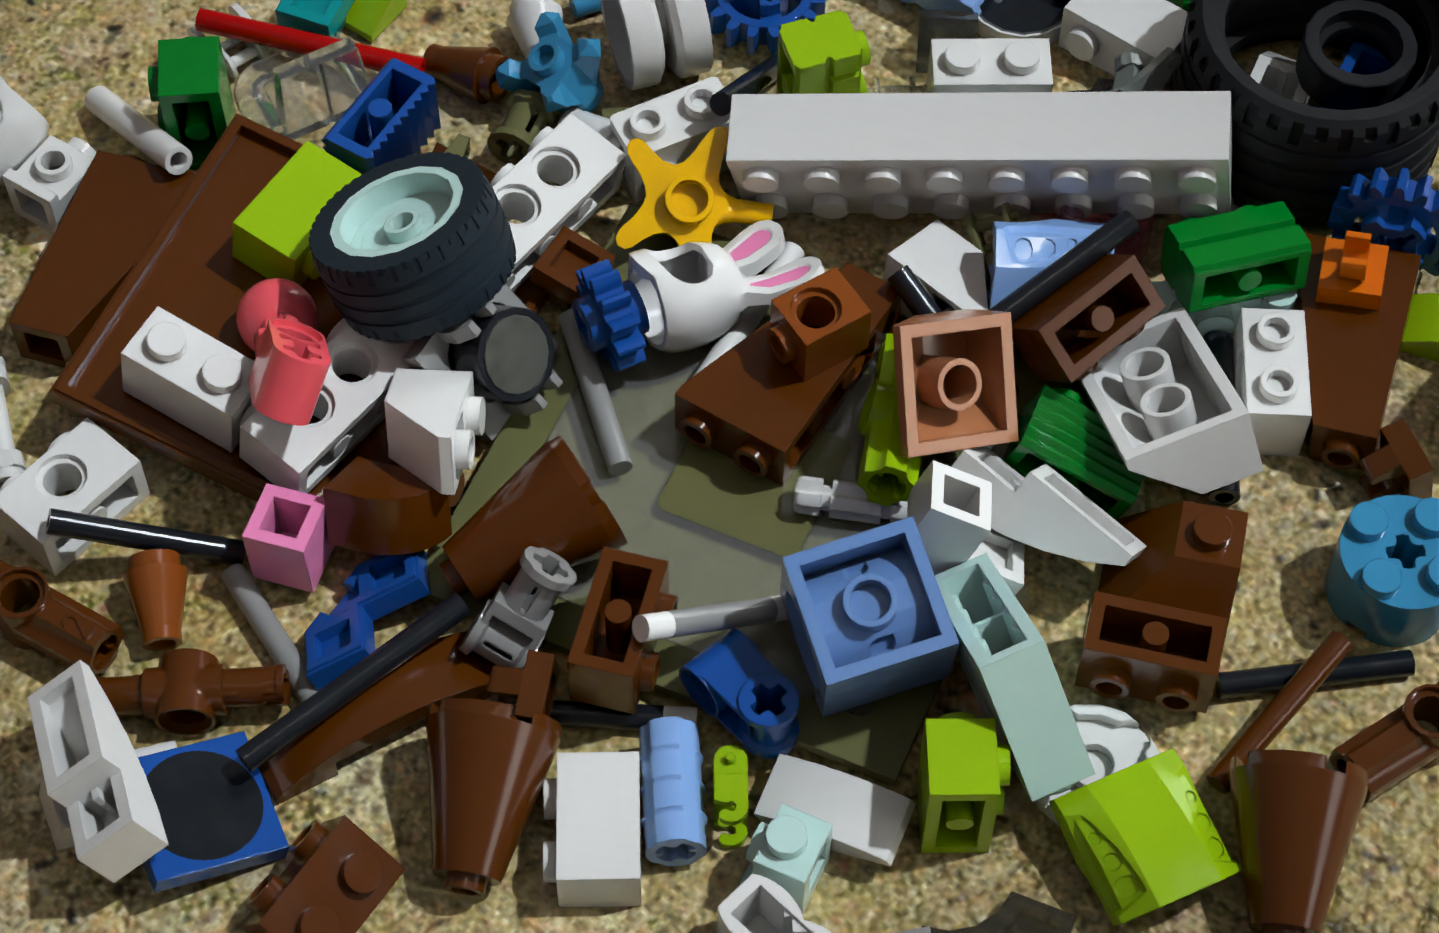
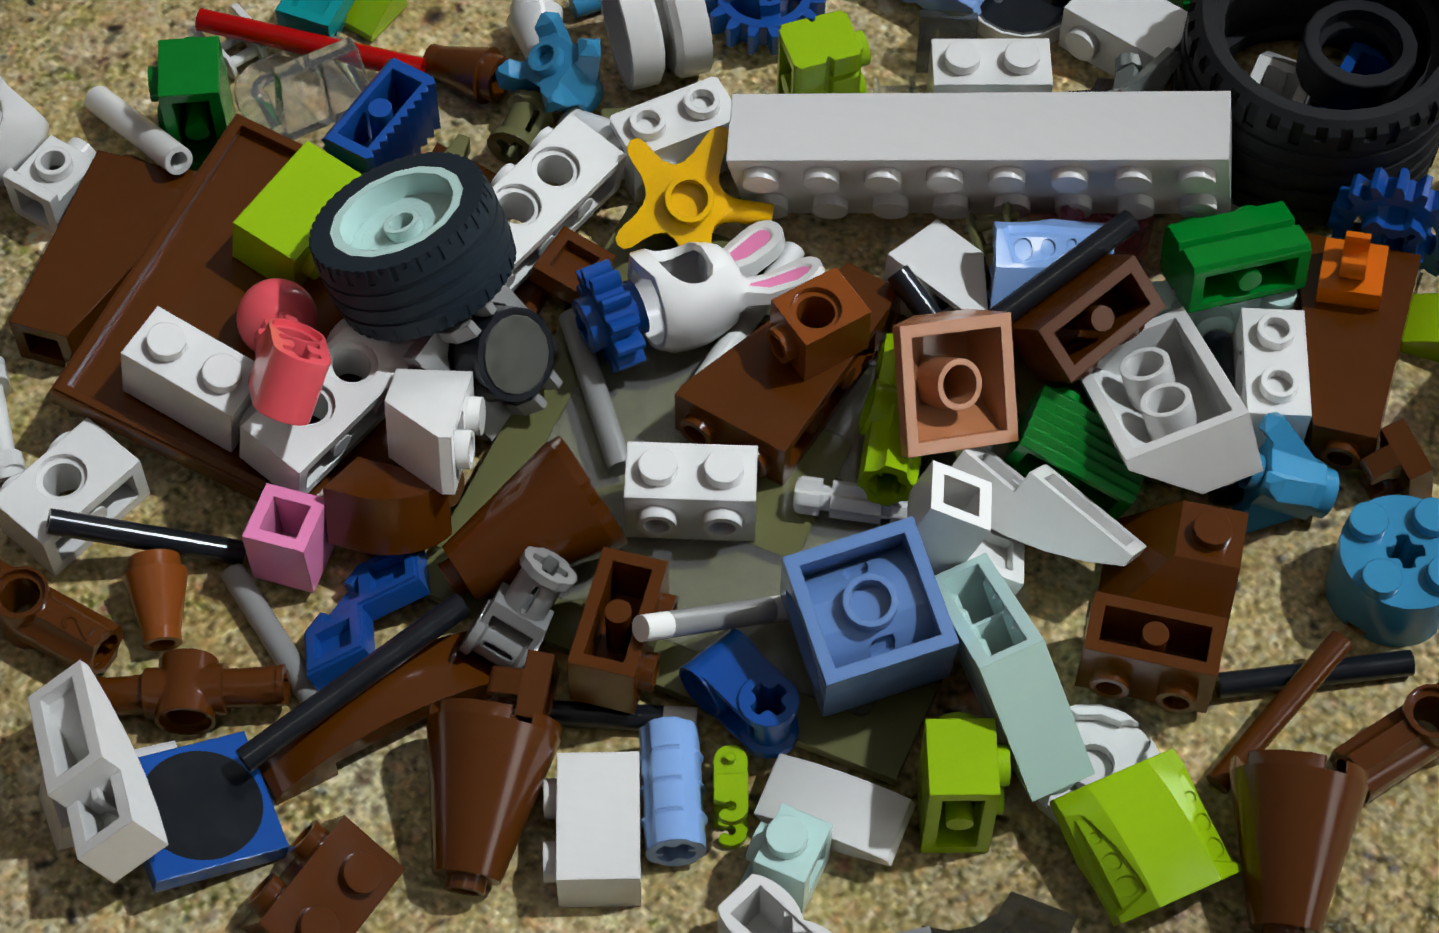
(690, 491): none -> white brick
(749, 83): black bar -> none
(1292, 479): none -> dark azure rock

